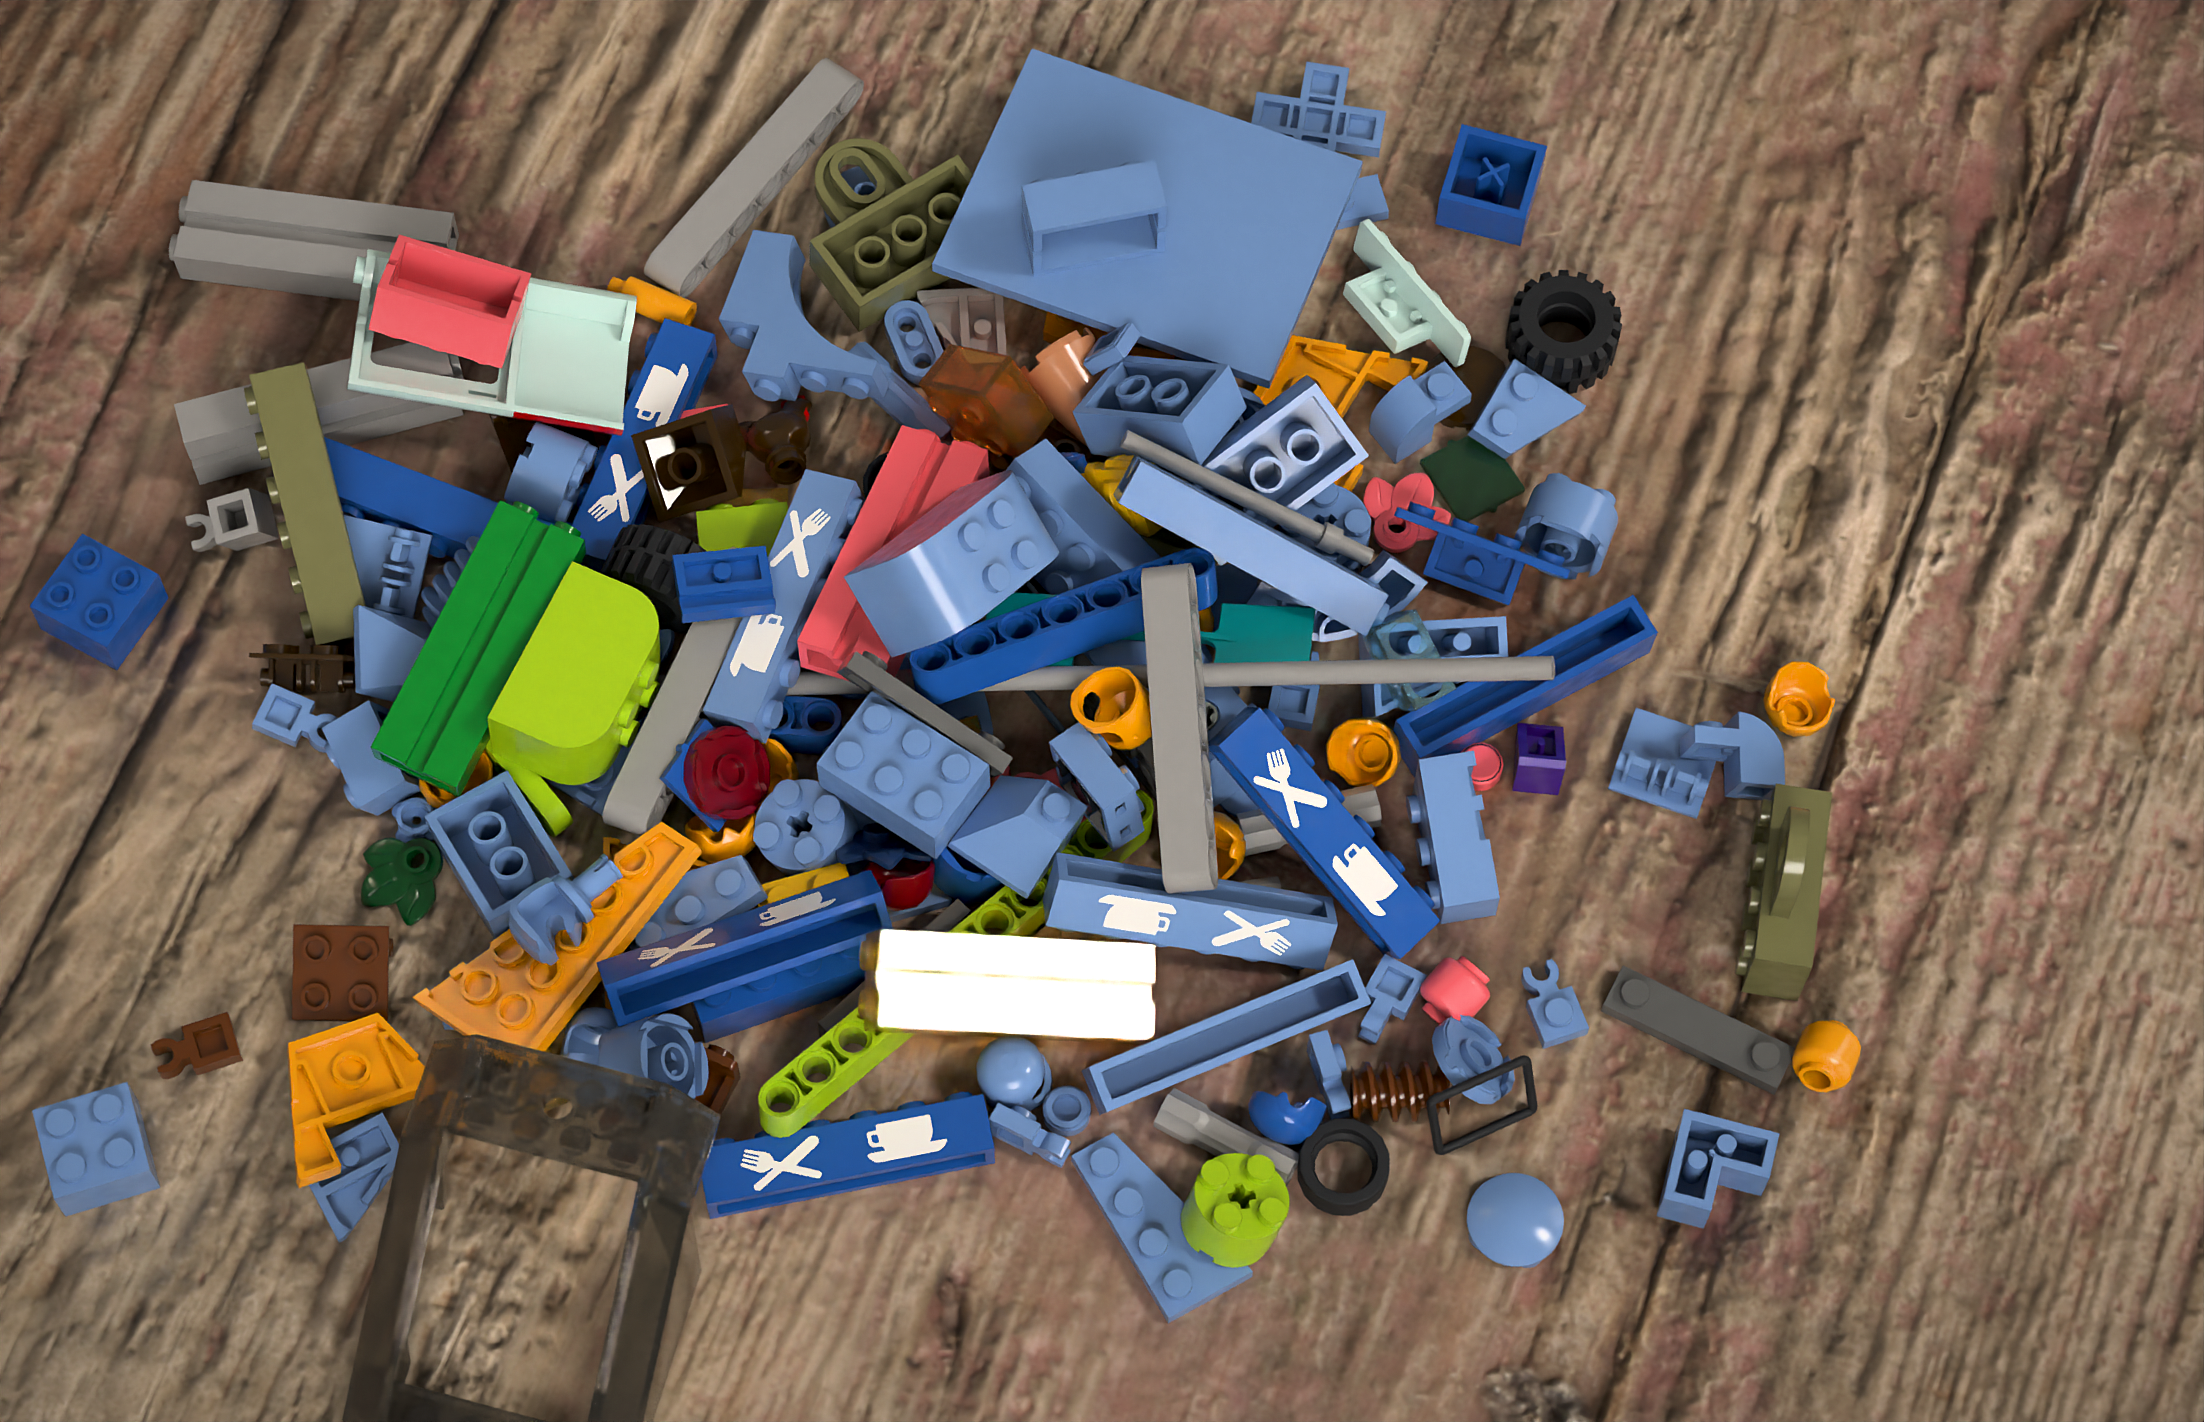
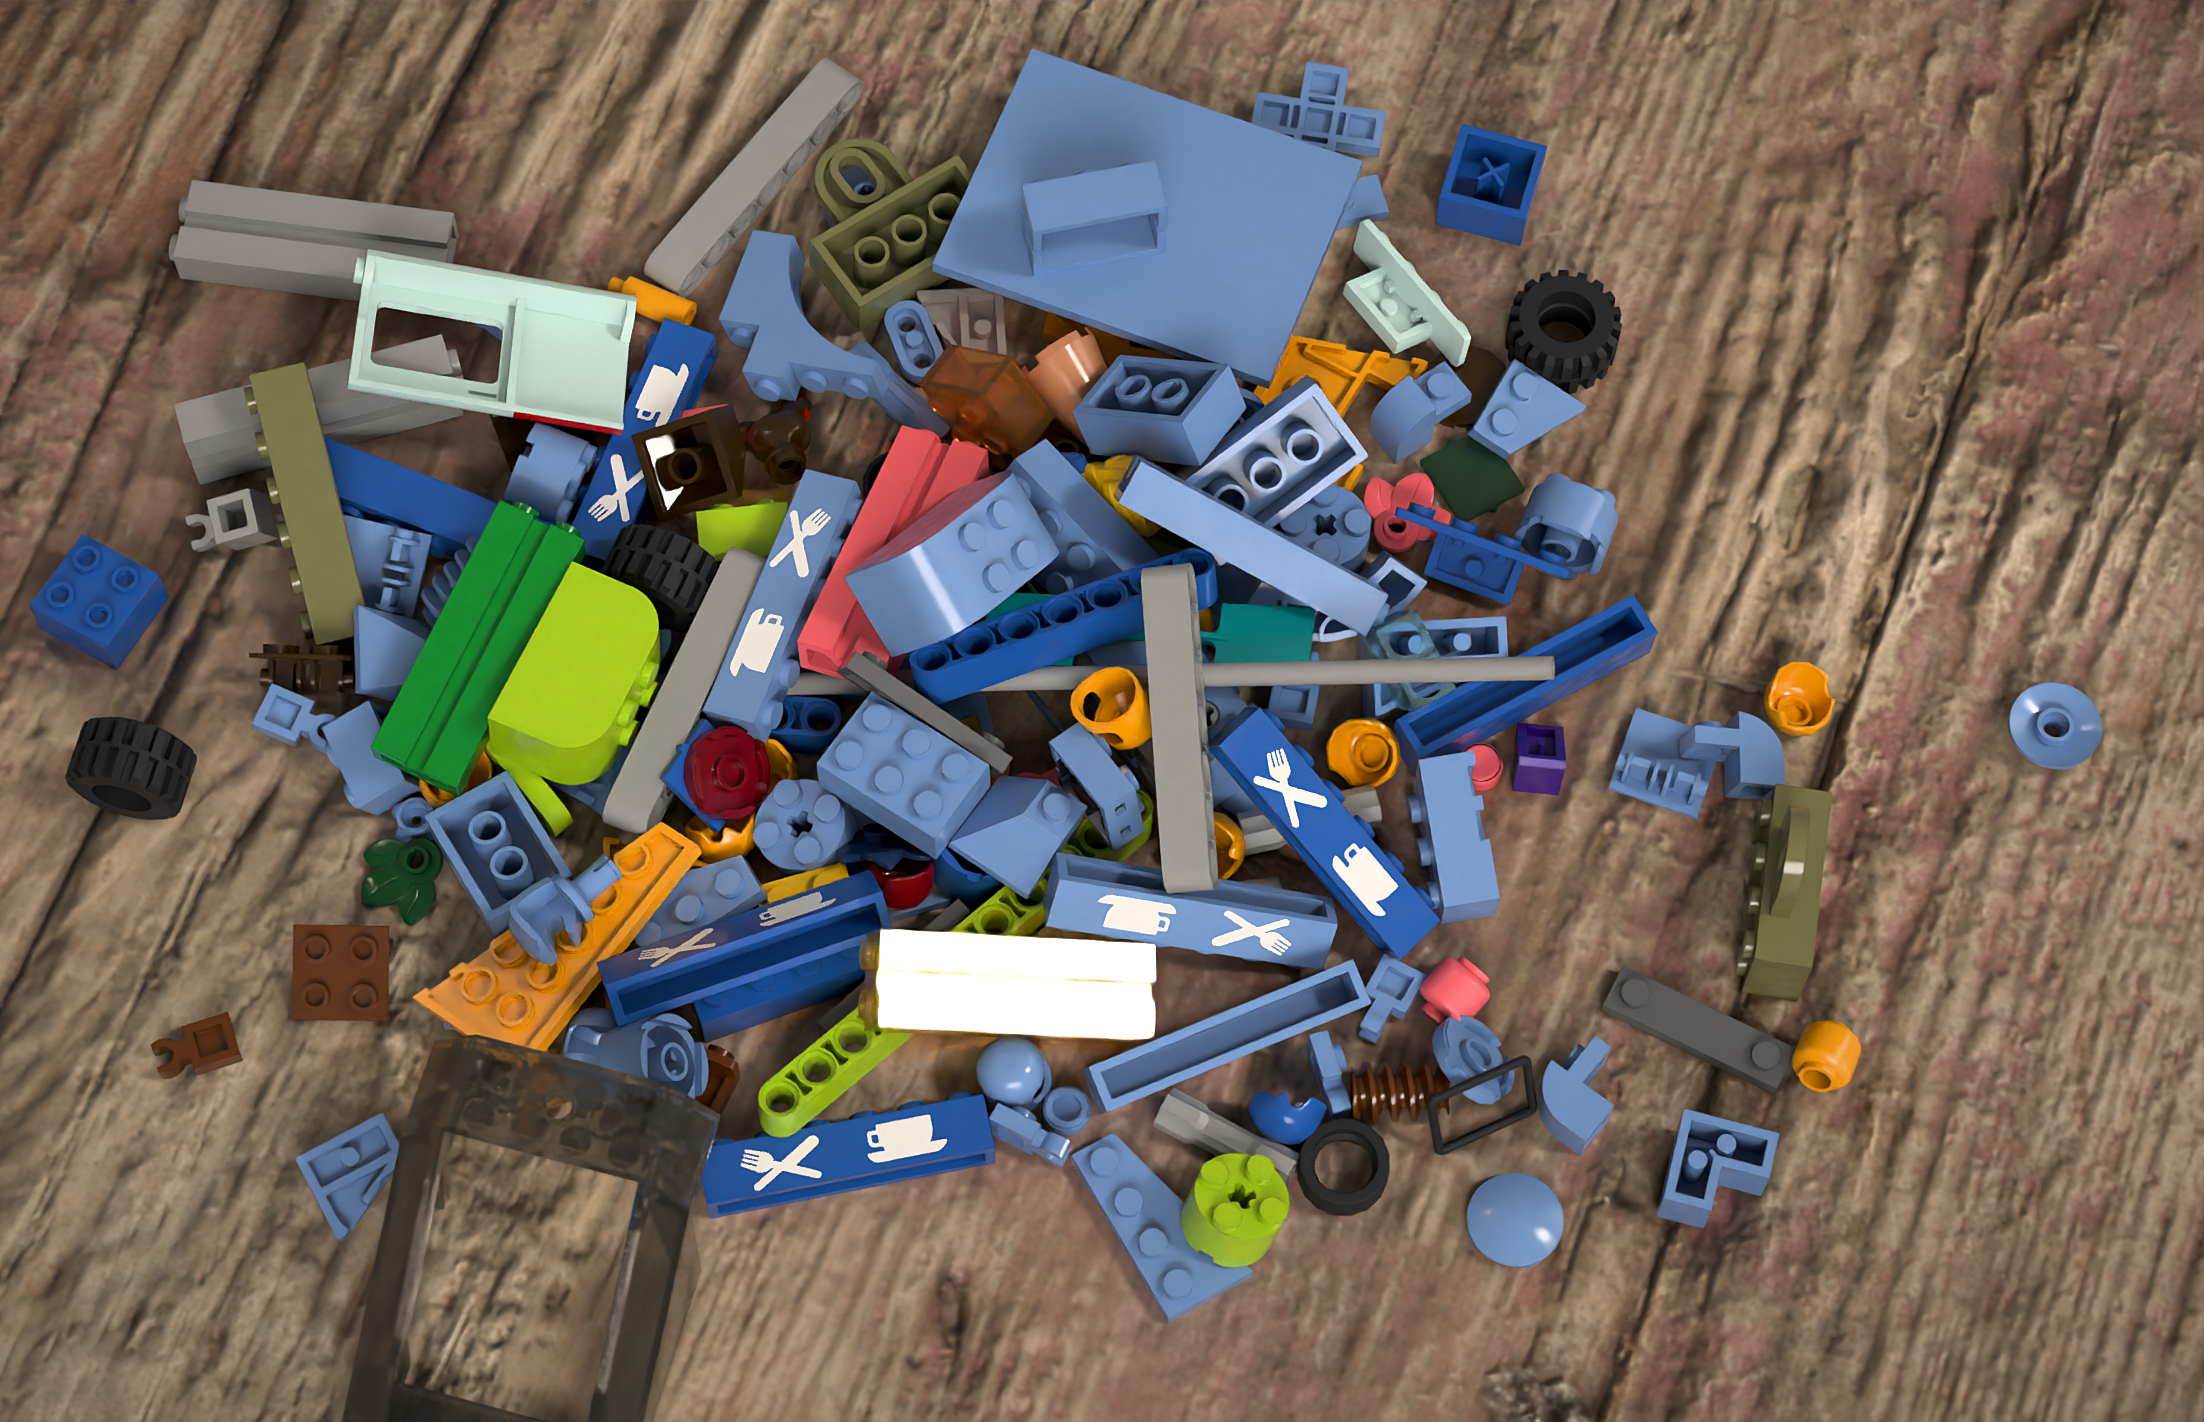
(96, 1149): medium blue brick -> none
(131, 768): none -> black tyre
(340, 1079): light orange wing -> none
(449, 301): coral piece -> none
(723, 584): blue plate -> none
(1111, 348): medium blue tile -> none
(1326, 536): light grey bar -> none
(1553, 1011): medium blue plate -> none
(1566, 1102): none -> medium blue brick
(2062, 709): none -> medium blue dish

